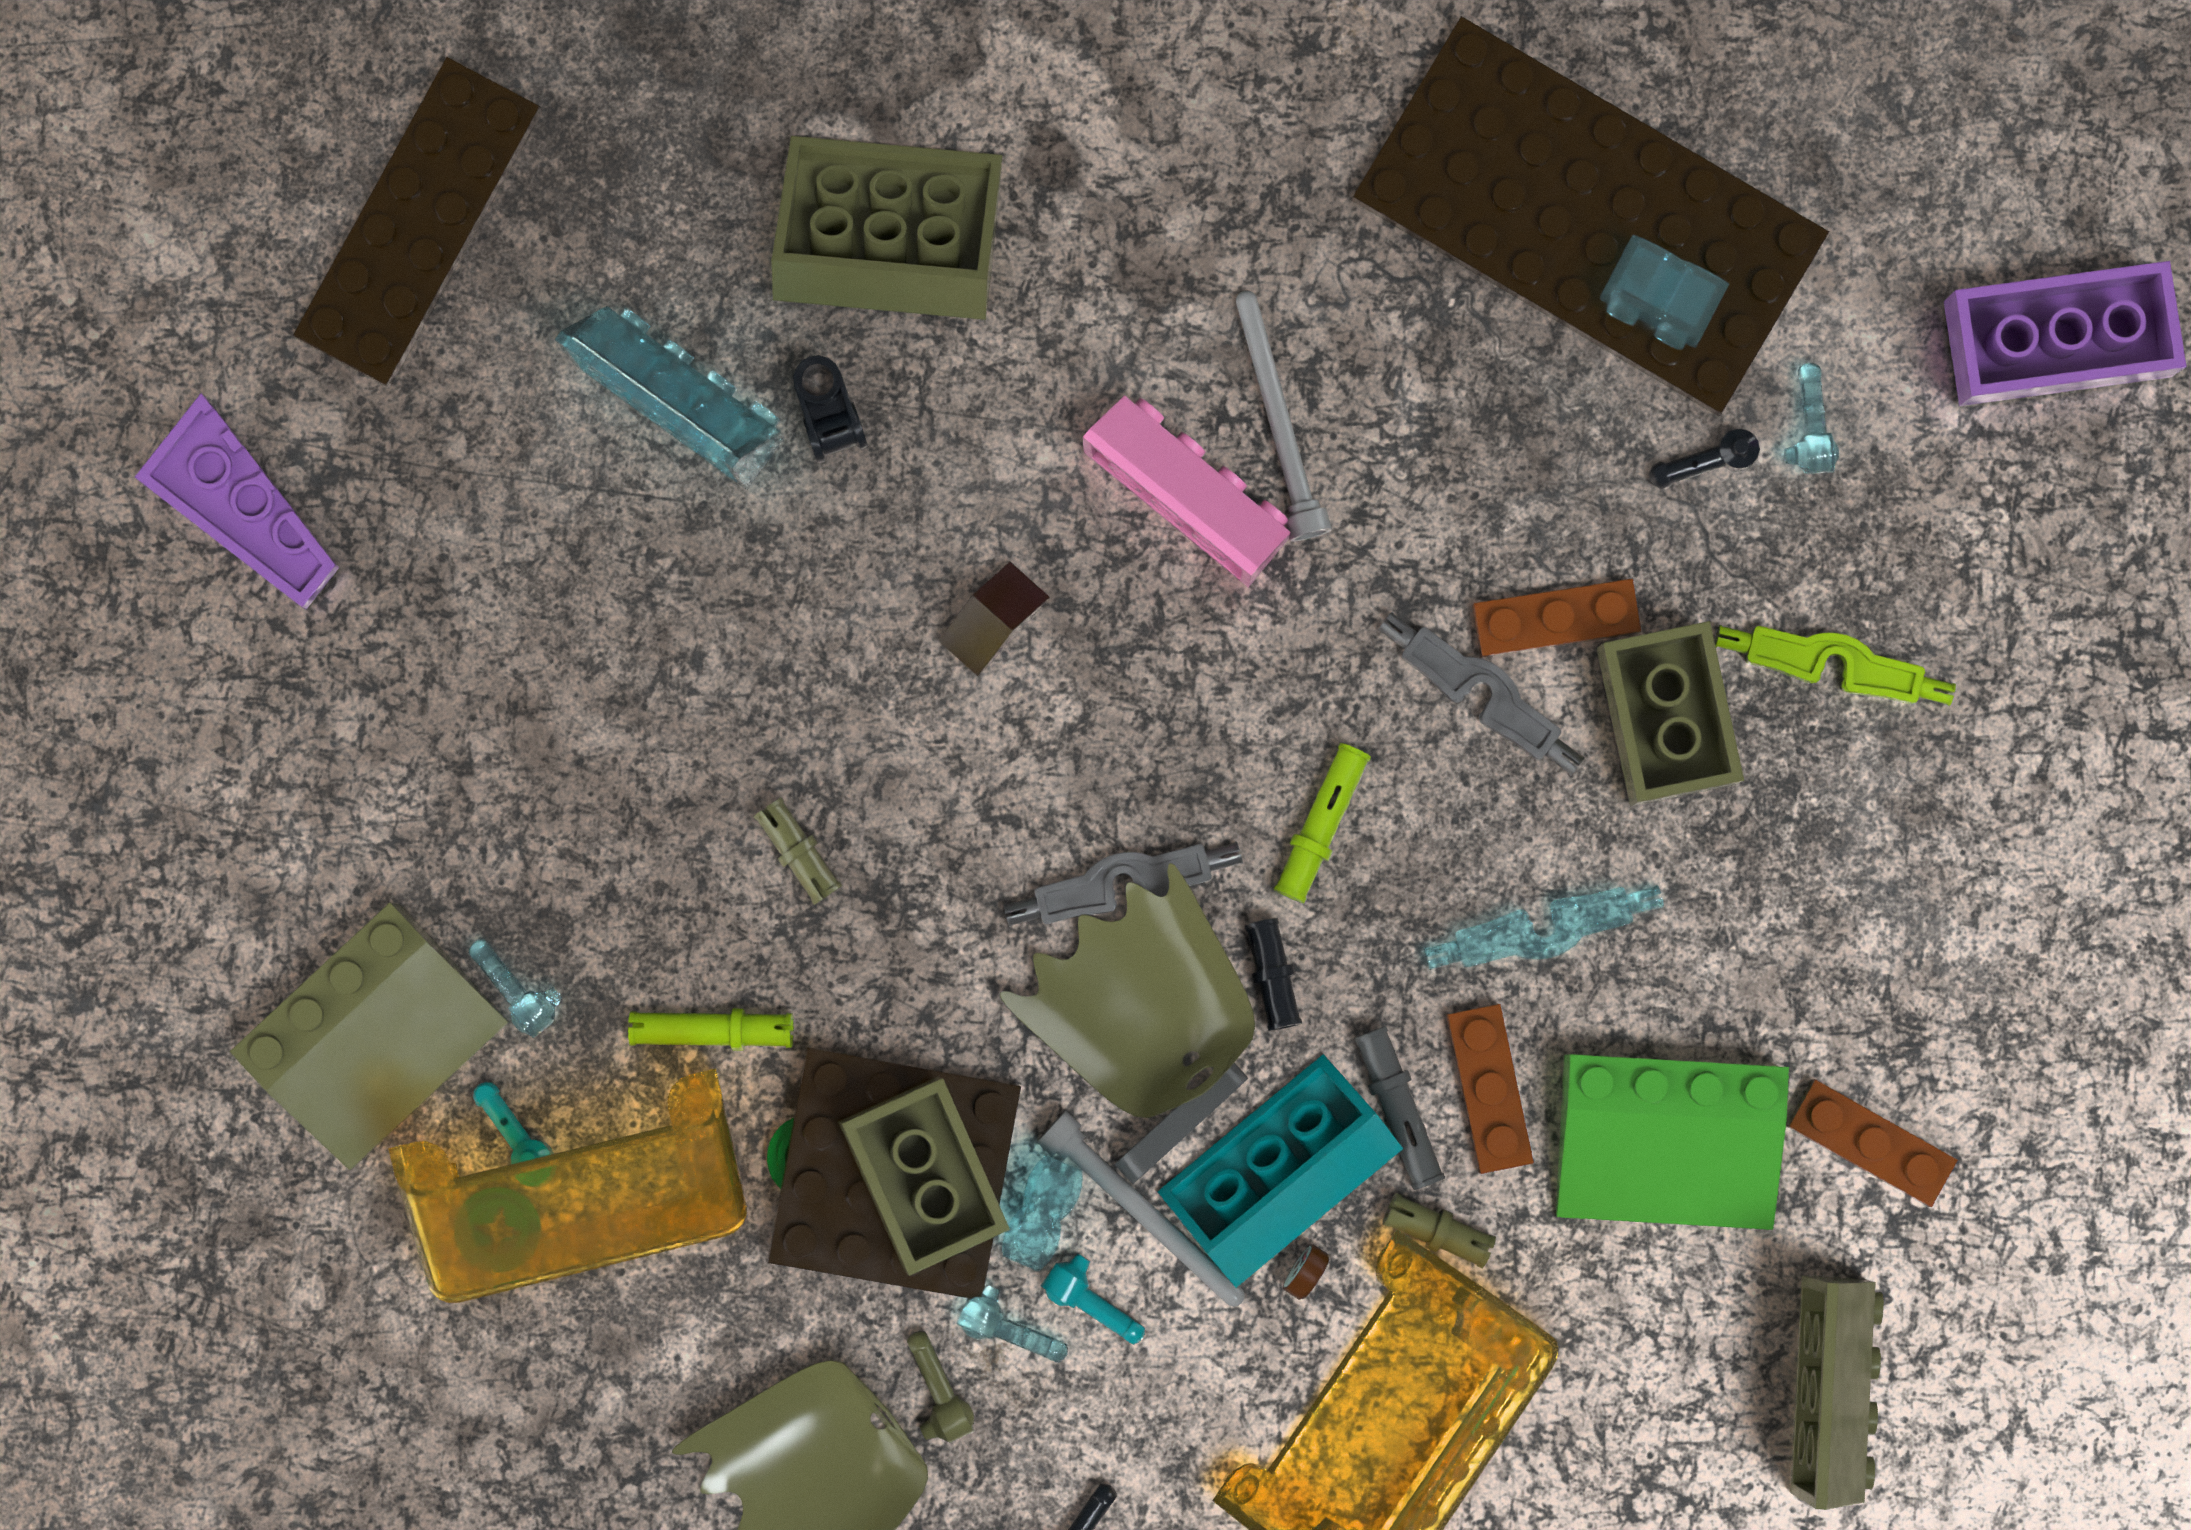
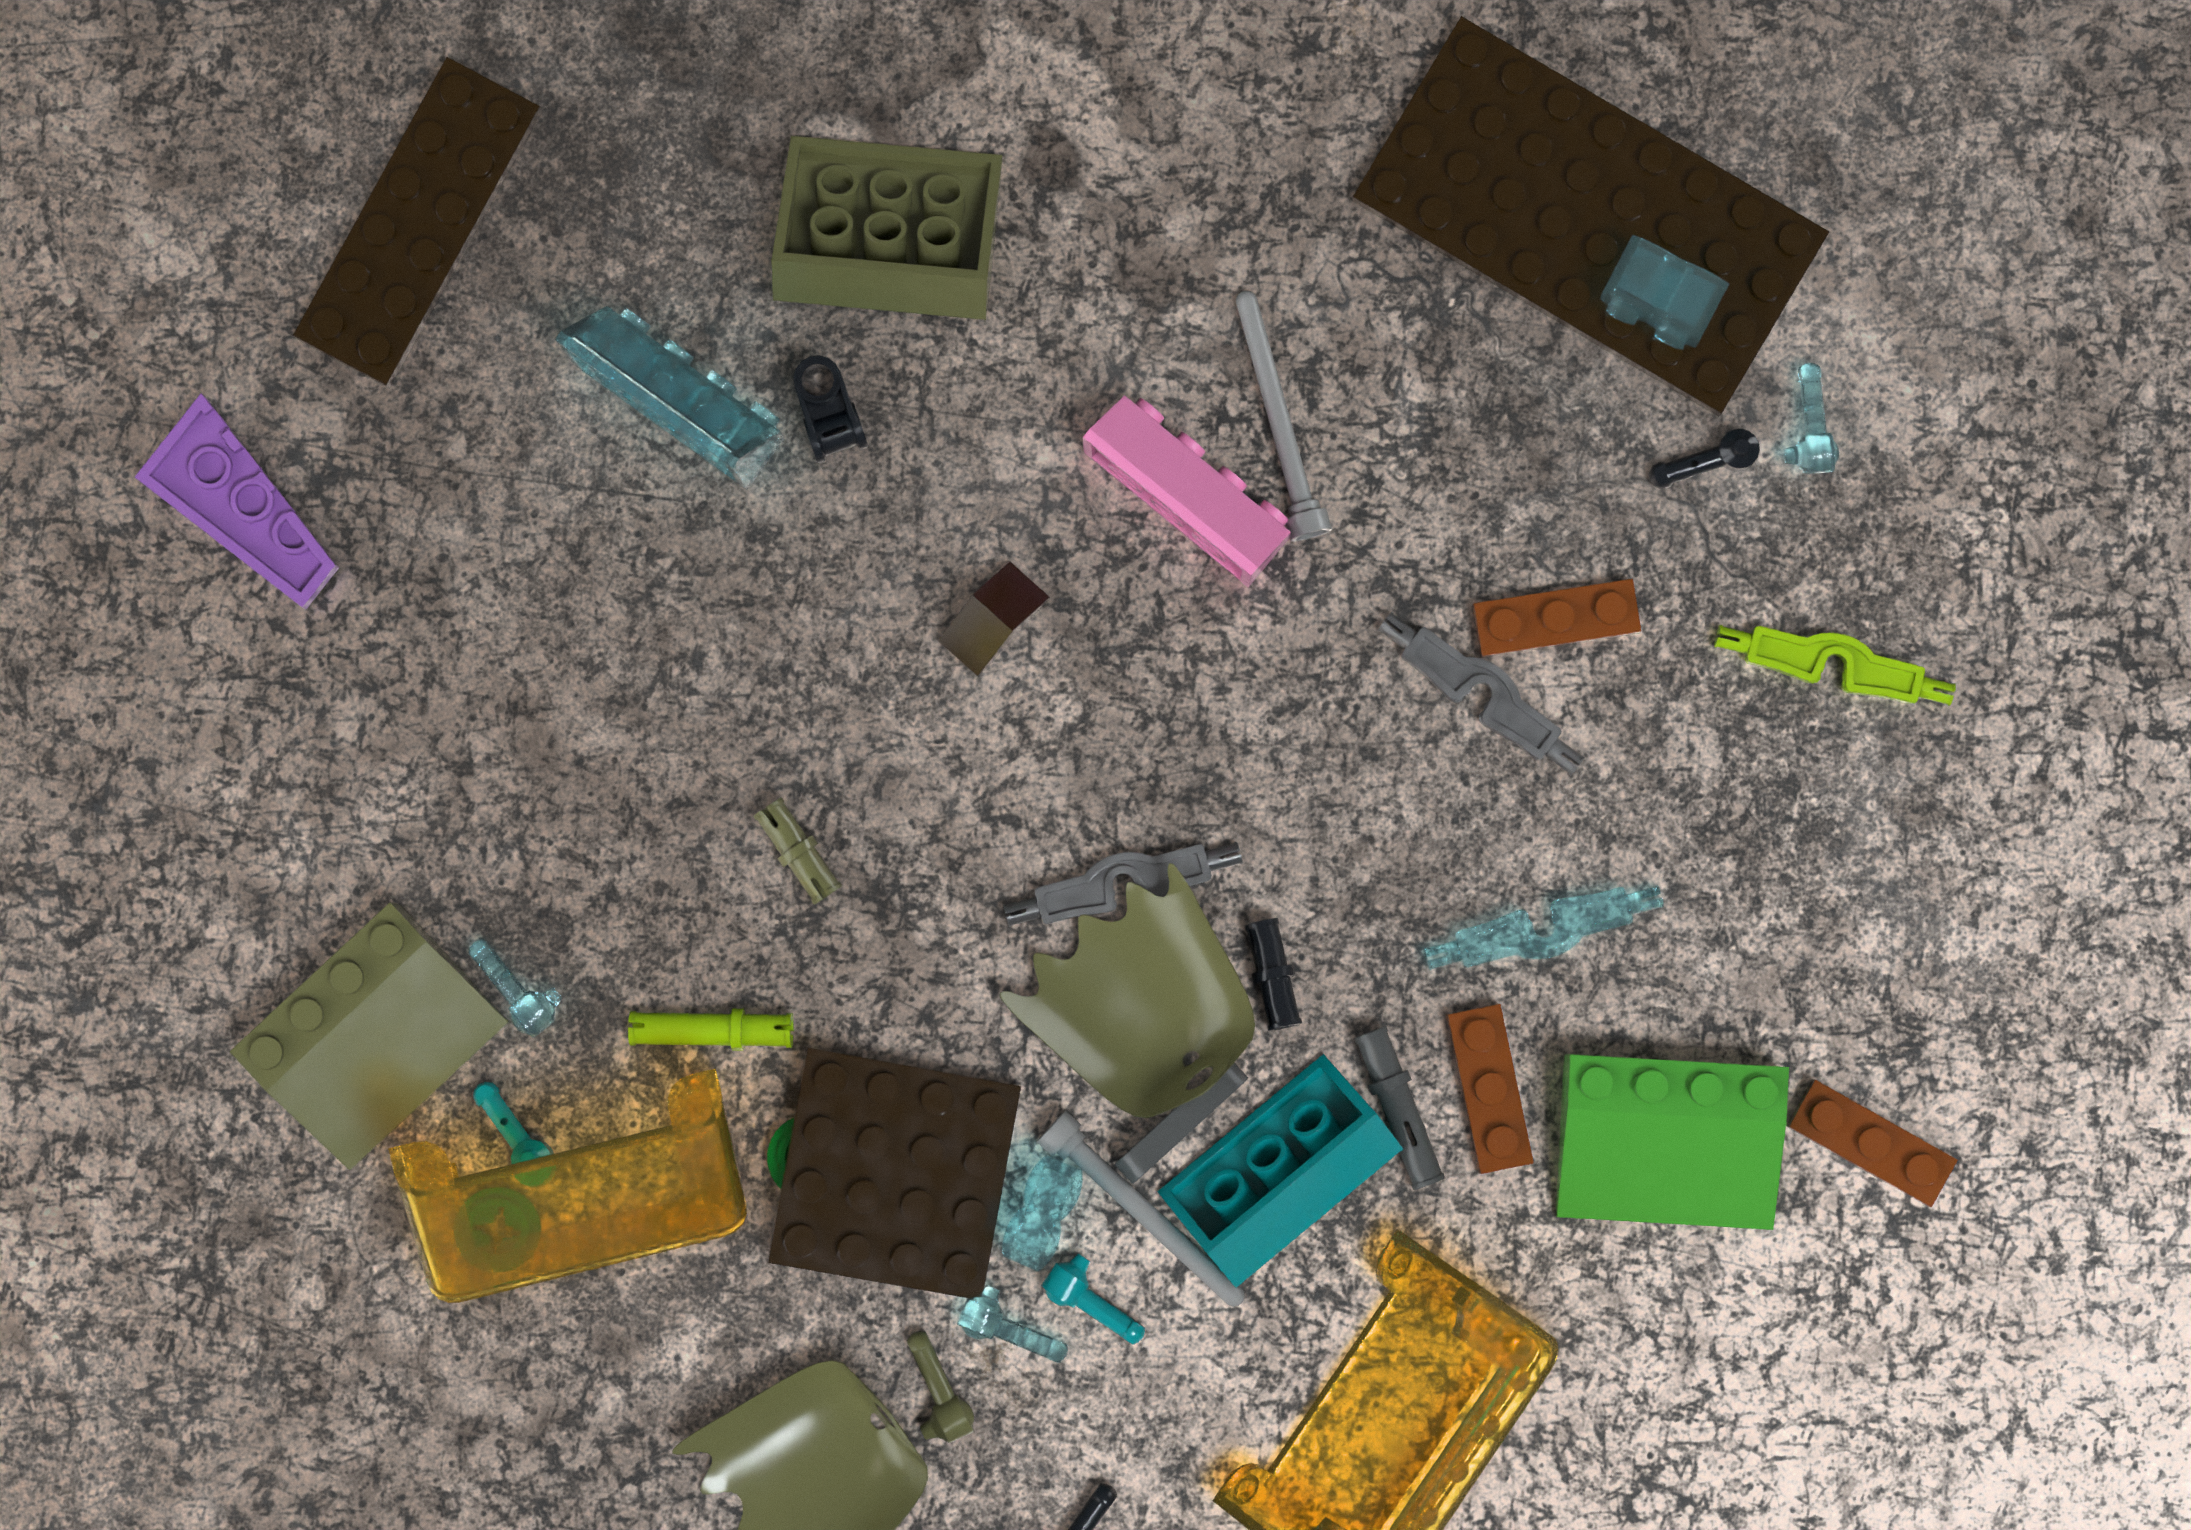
(924, 1175): olive brick -> none
(1306, 1272): reddish brown tile -> none
(1321, 824): lime pin -> none
(1439, 1230): olive pin -> none
(1670, 713): olive brick -> none
(1834, 1391): olive slope -> none
(2064, 333): medium lavender brick -> none

